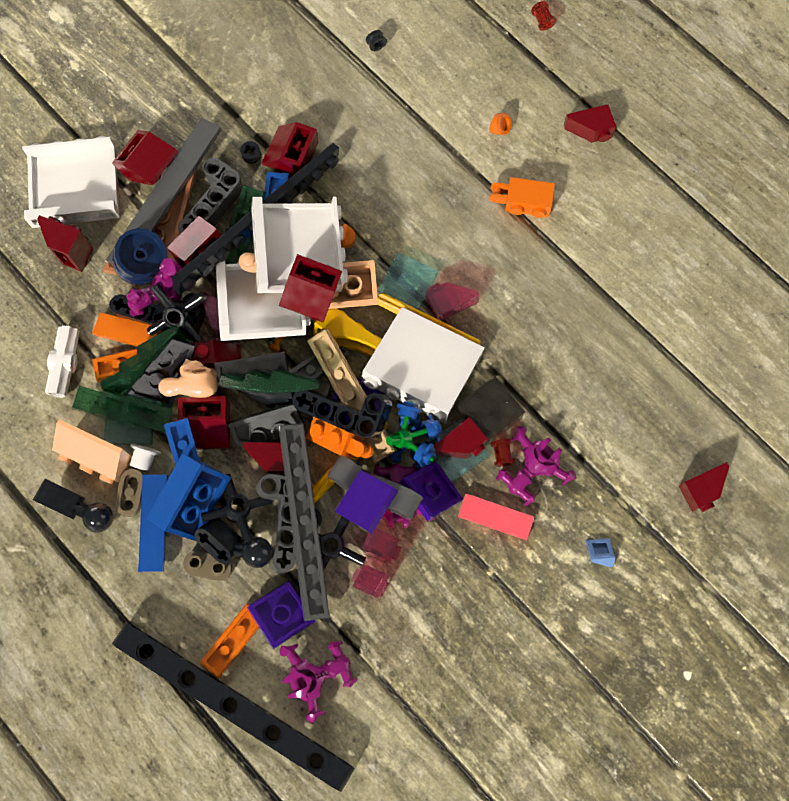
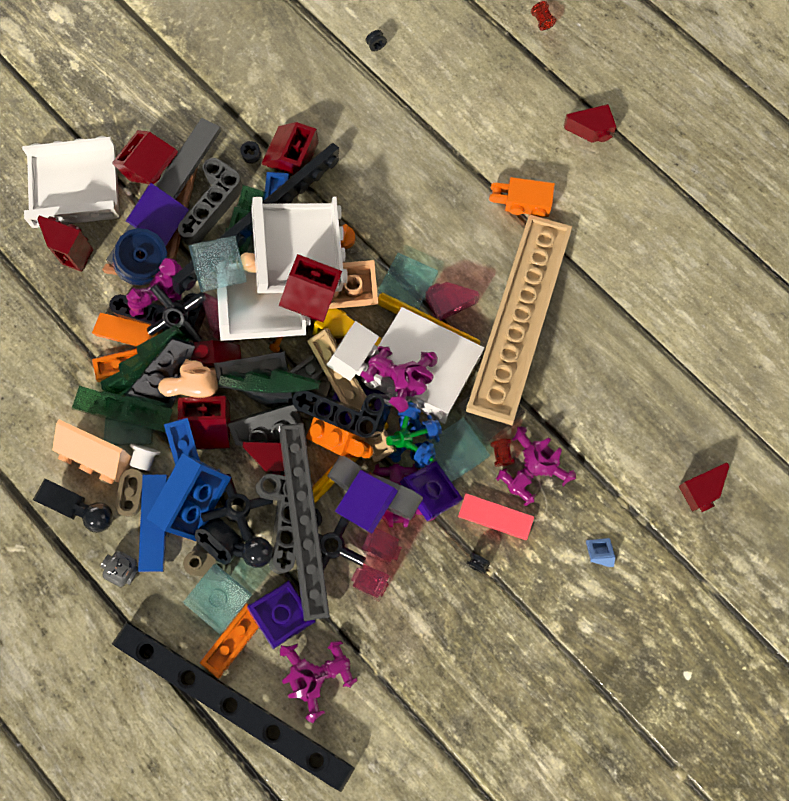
(62, 361): white piece -> none
(119, 568): none -> dark grey head
(157, 213): none -> dark purple tile
(193, 241): slope -> none
(217, 263): none -> clear light blue tile
(217, 598): none -> clear light blue tile
(353, 350): none -> white brick
(407, 377): none -> magenta piece
(462, 441): dark red slope -> none
(477, 563): none -> black bush
(500, 124): orange tile -> none
(519, 320): none -> tan plate

